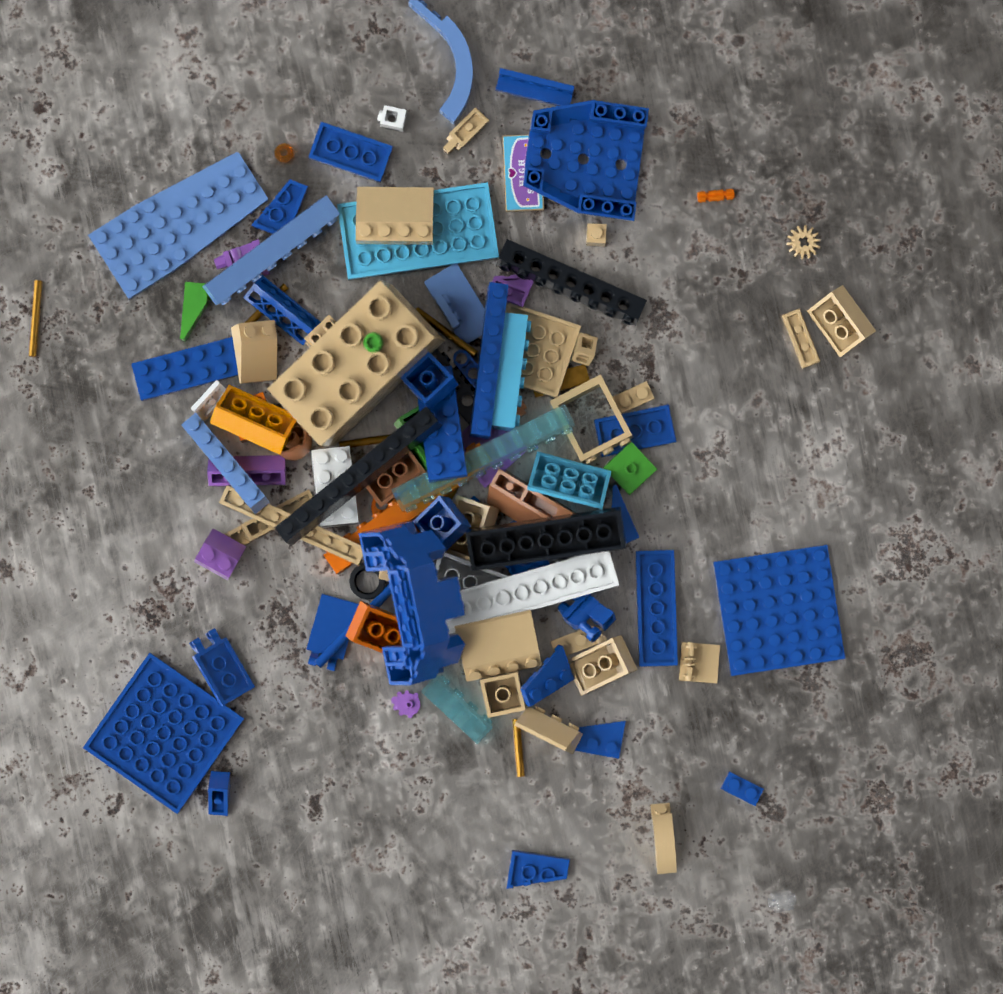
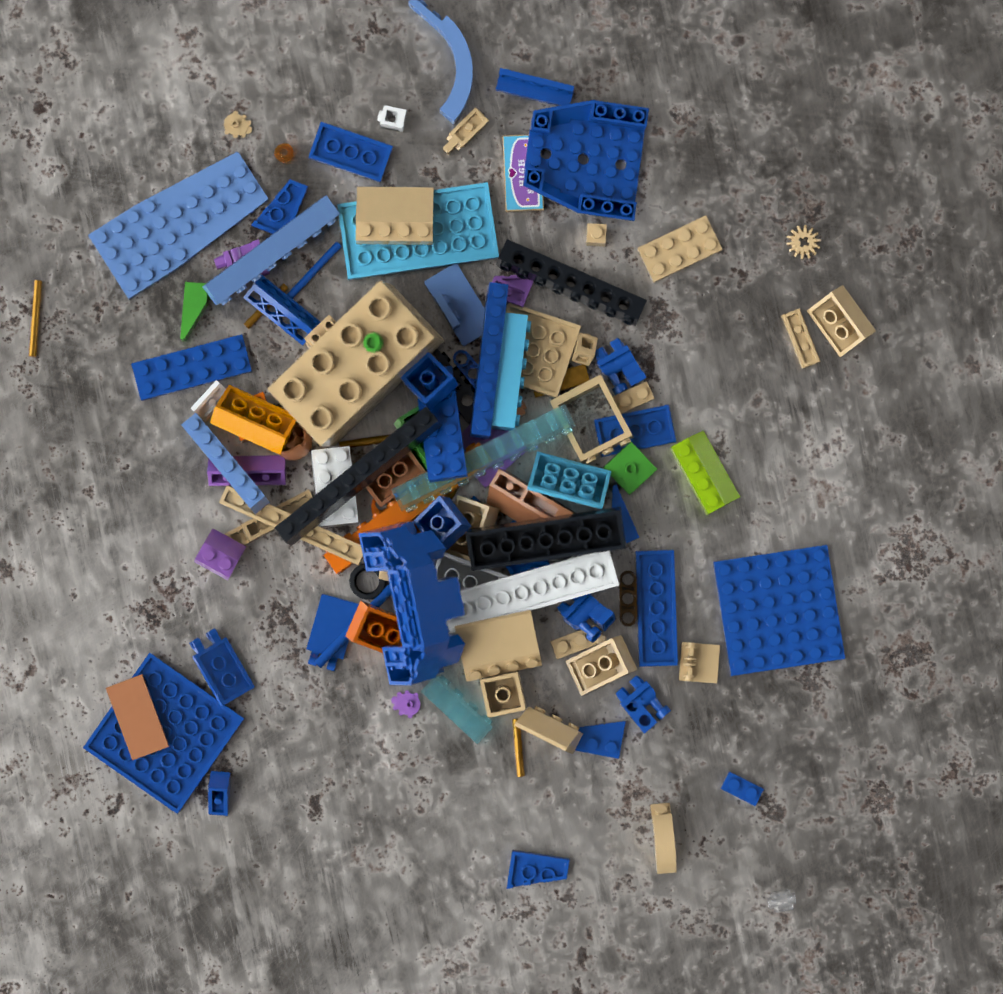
(137, 717): none -> nougat tile
(237, 125): none -> tan piece
(255, 351): tan slope -> none
(312, 272): none -> blue bar
(446, 332): pearl gold bar -> none
(550, 678): blue wing -> none
(619, 361): none -> blue hips
(631, 589): none -> dark brown beam
(636, 704): none -> blue hips
(679, 249): none -> tan plate
(704, 472): none -> lime slope
(716, 195): orange axle -> none

